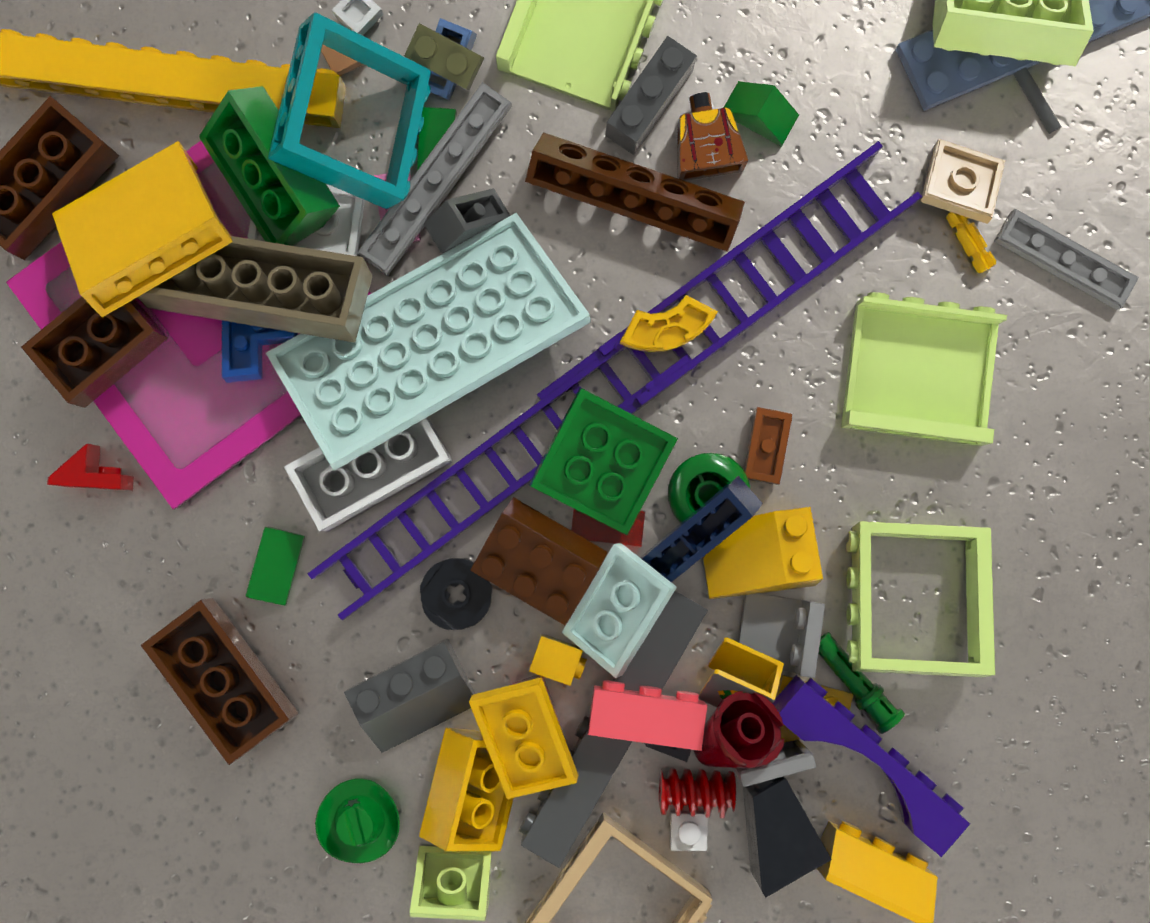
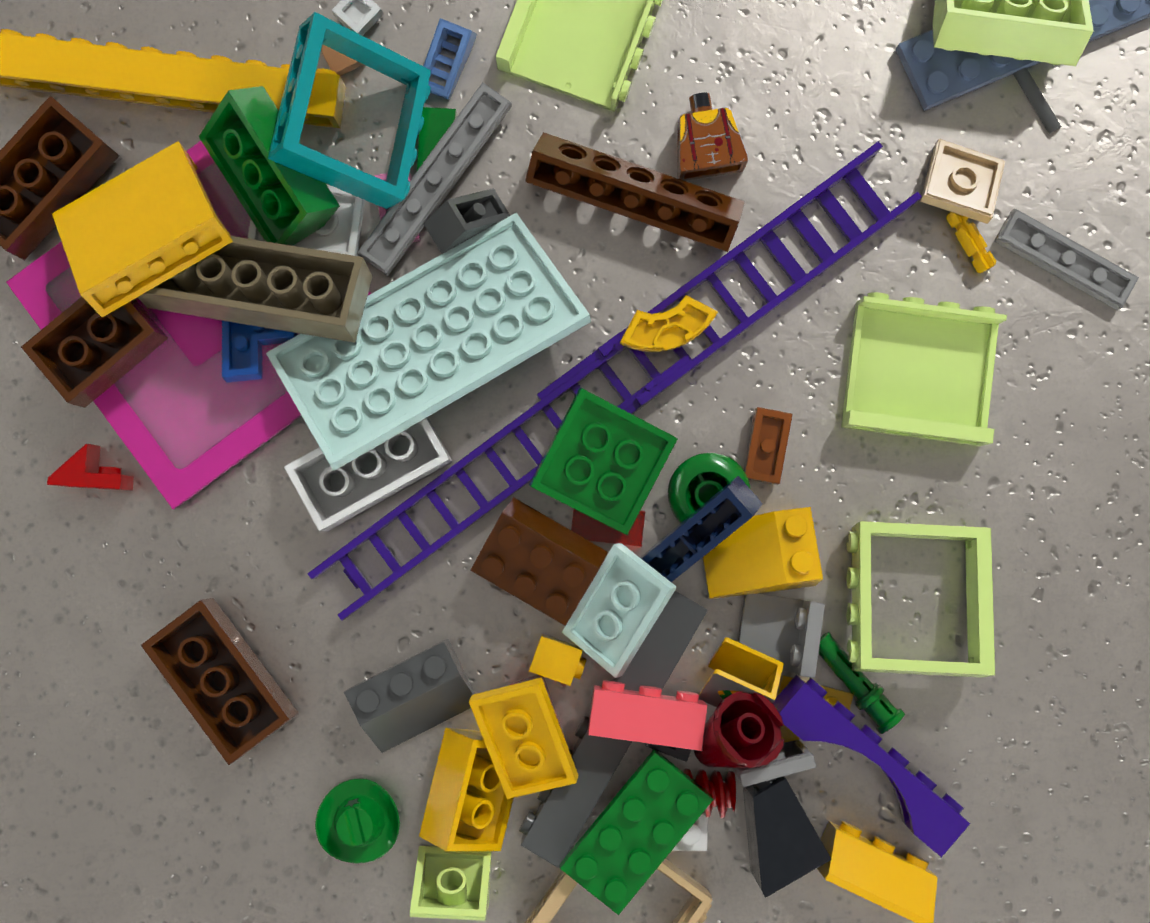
(275, 566): green slope -> none
(435, 594): black plate -> none
(444, 56): olive plate -> none
(636, 832): none -> green plate
(650, 95): dark grey brick -> none
(762, 110): green slope -> none

